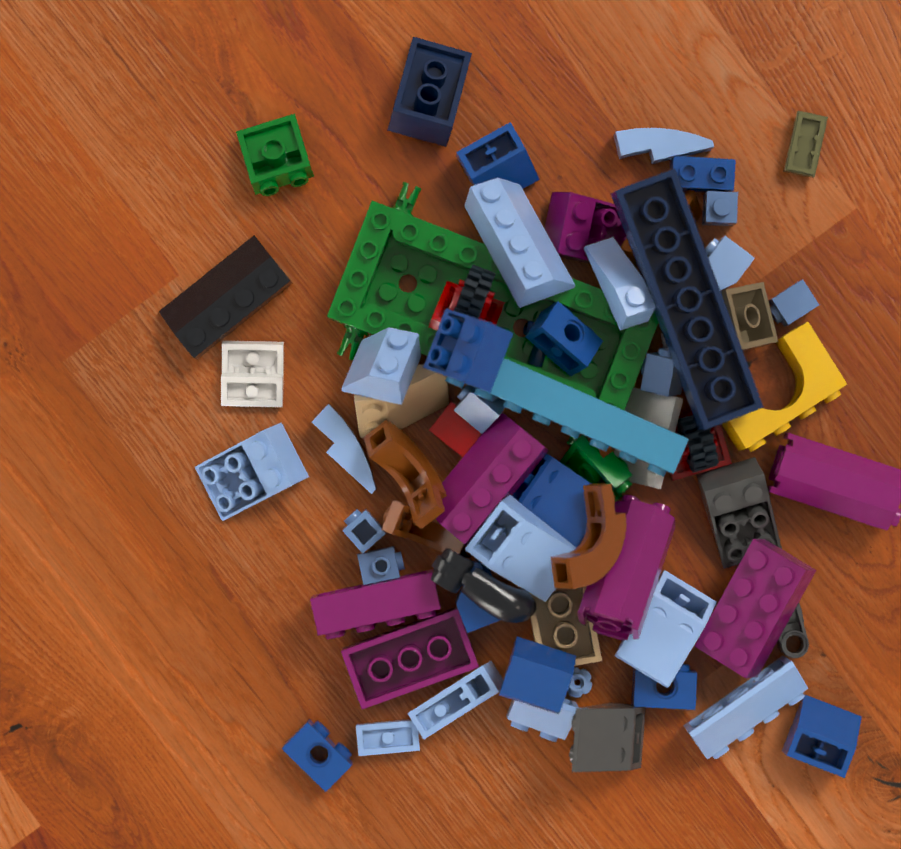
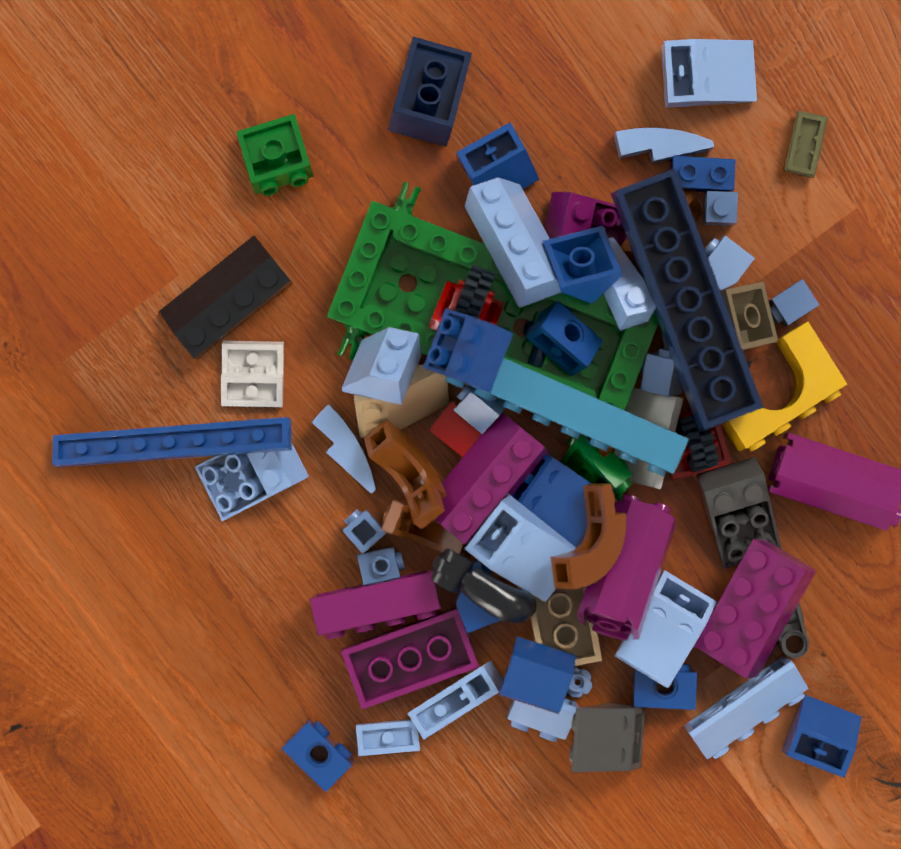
(172, 442): none -> blue plate
(583, 263): none -> blue slope
(708, 72): none -> light blue slope

